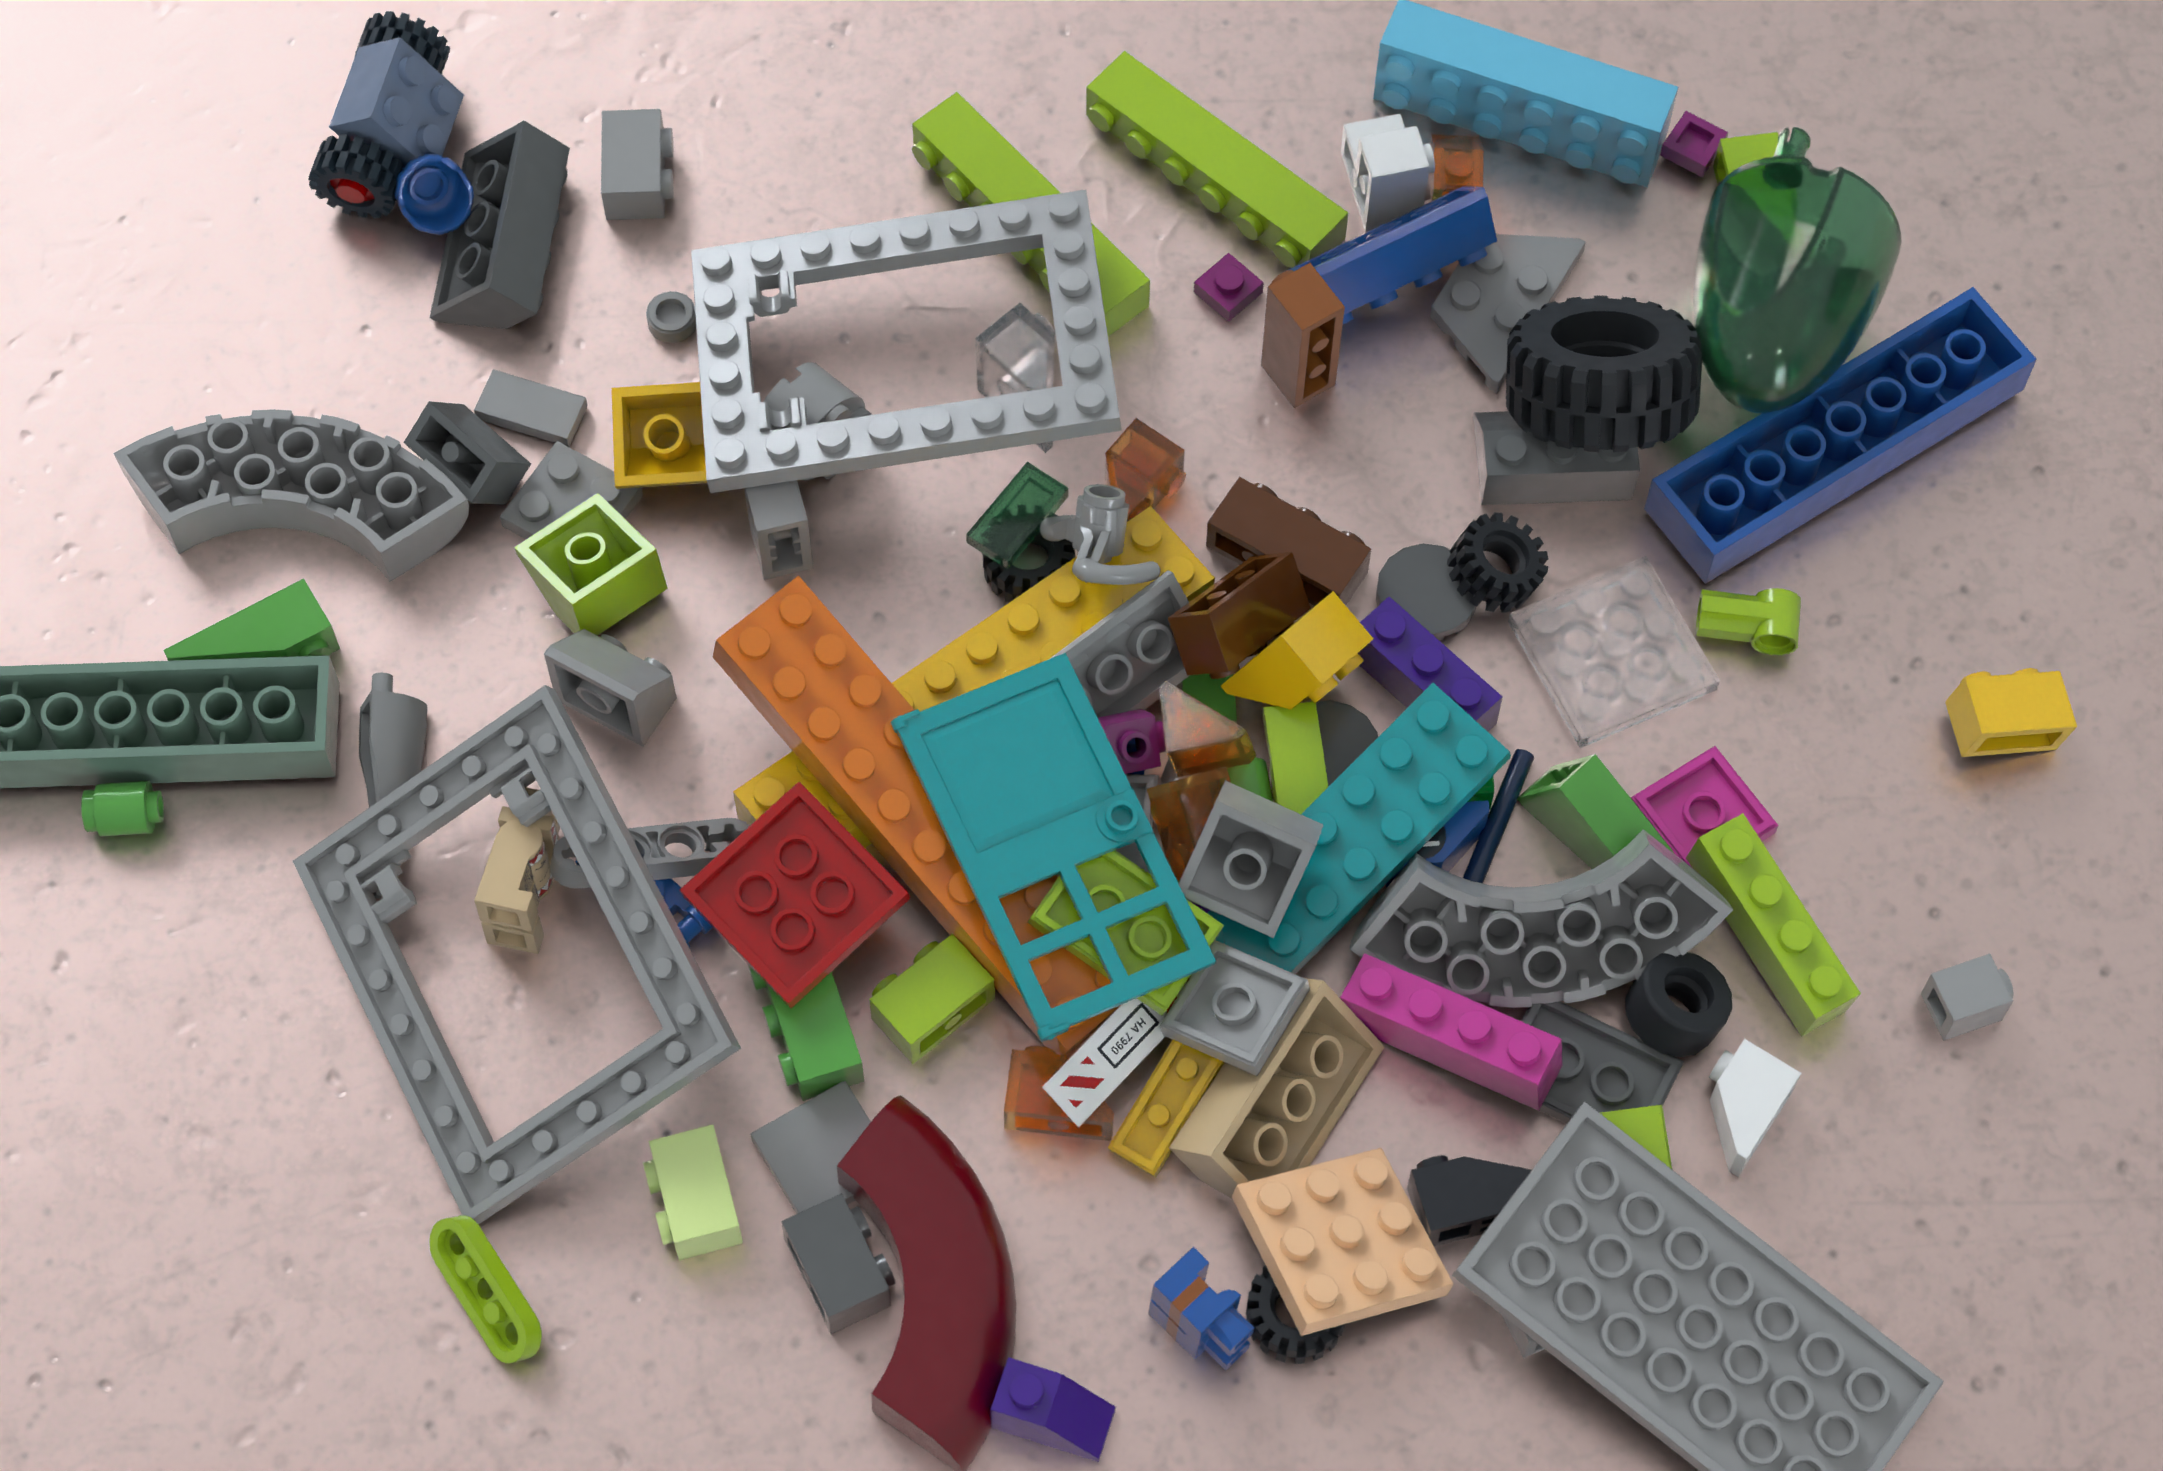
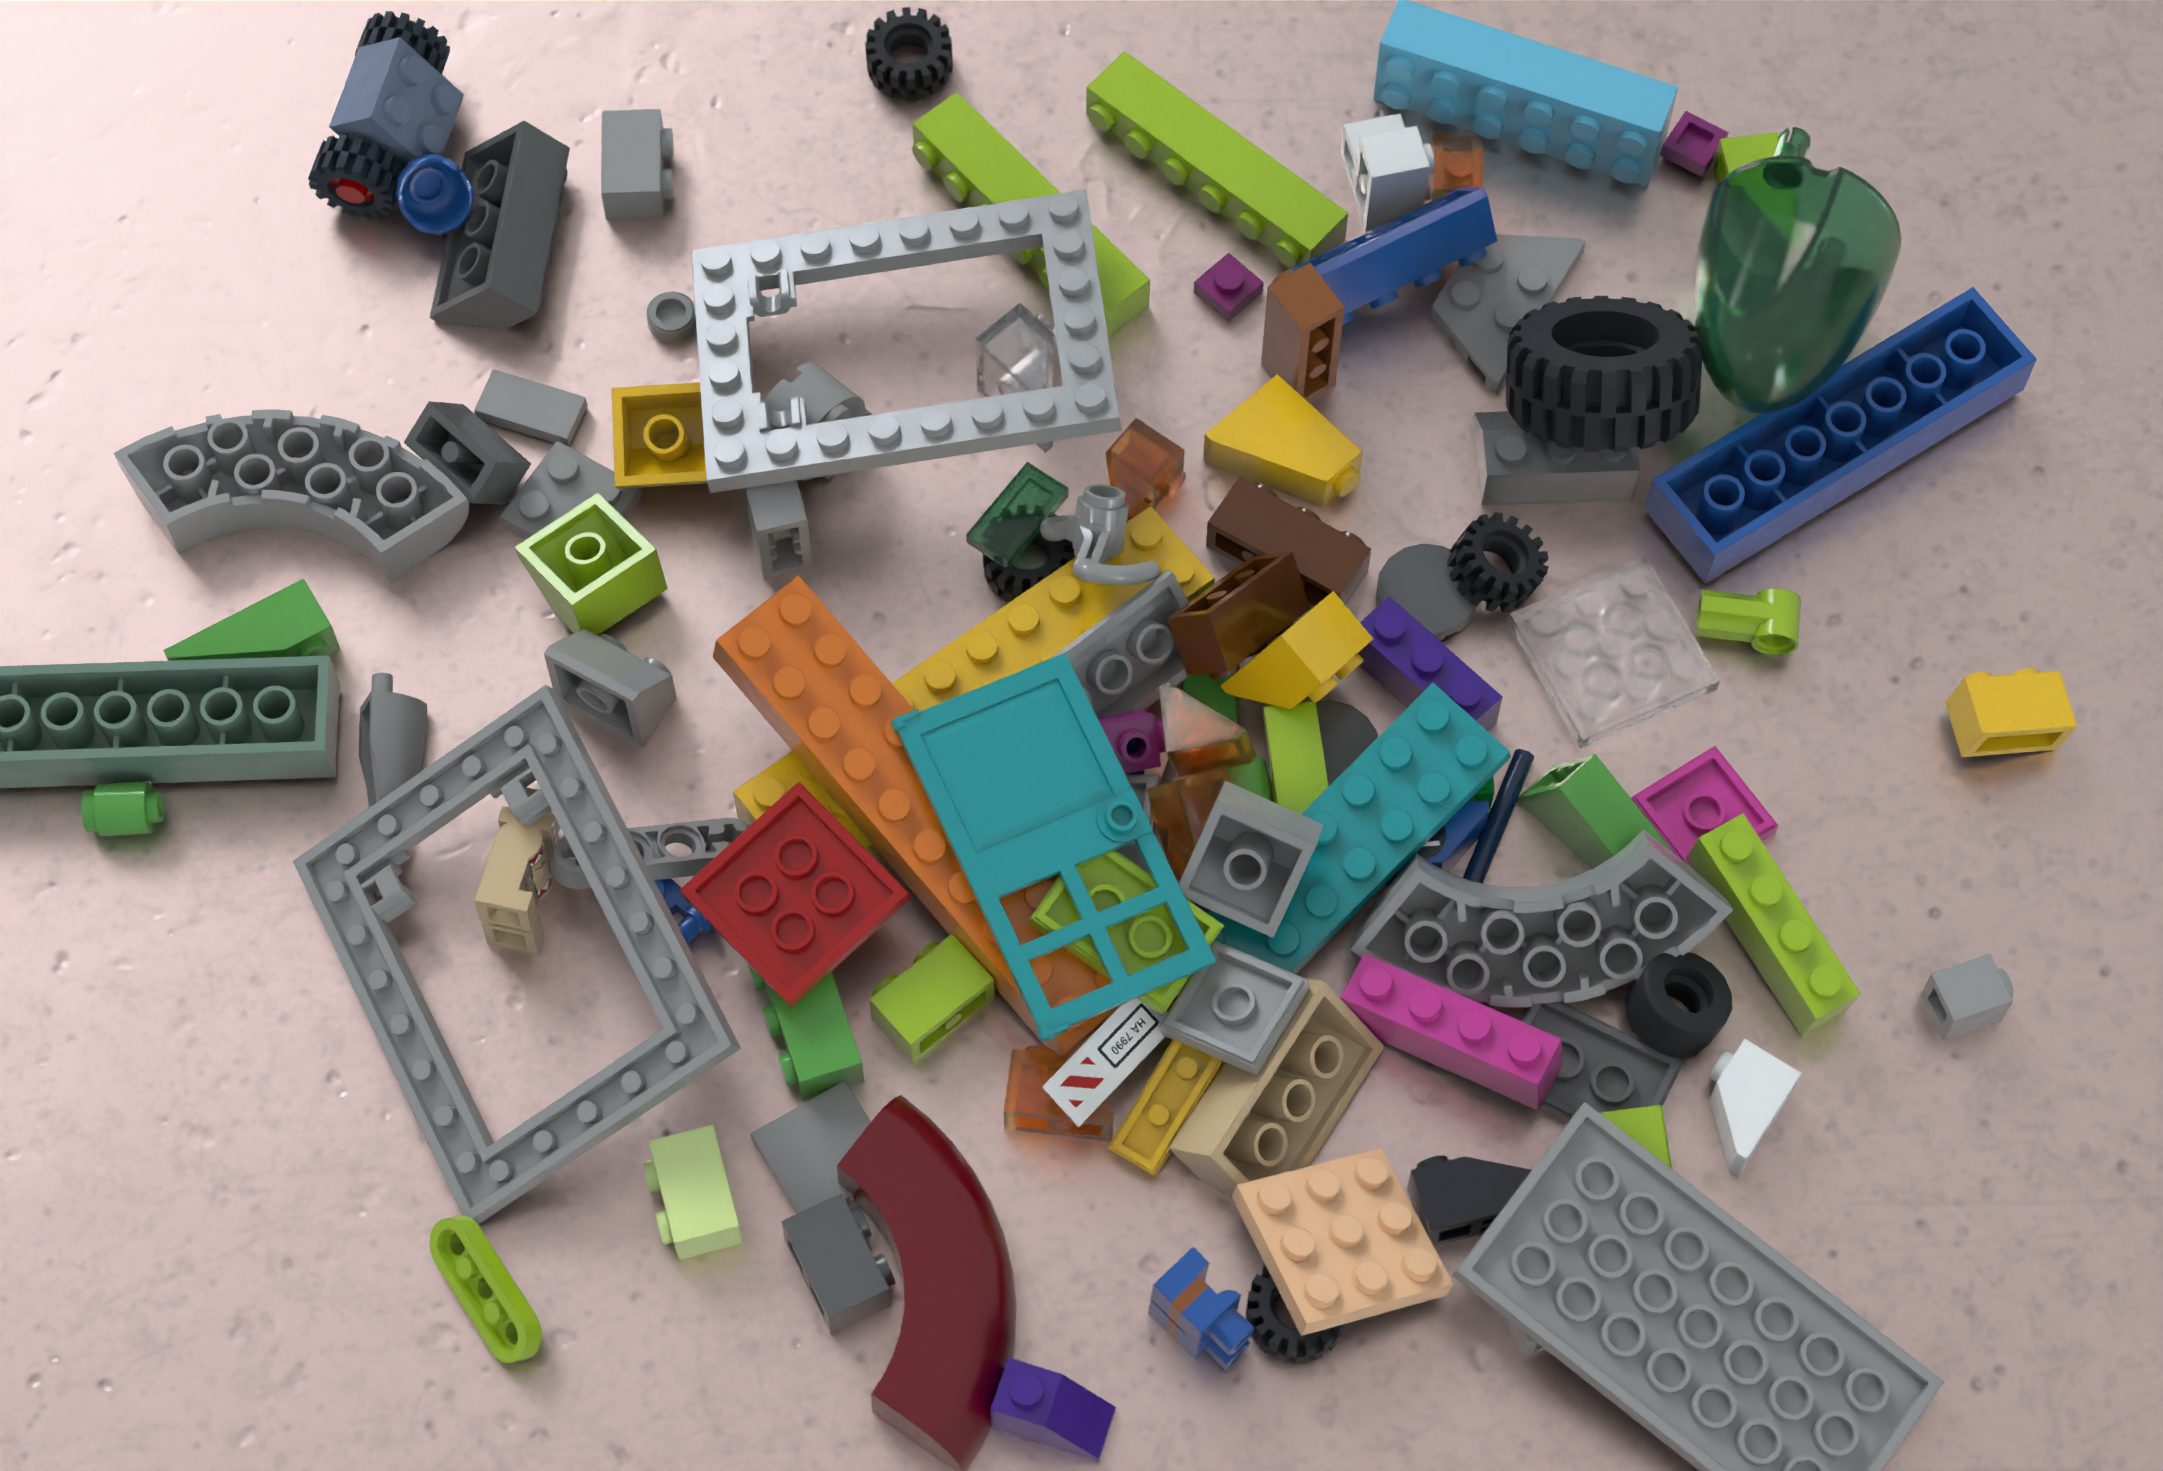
(906, 31): none -> black tyre
(1285, 446): none -> yellow slope

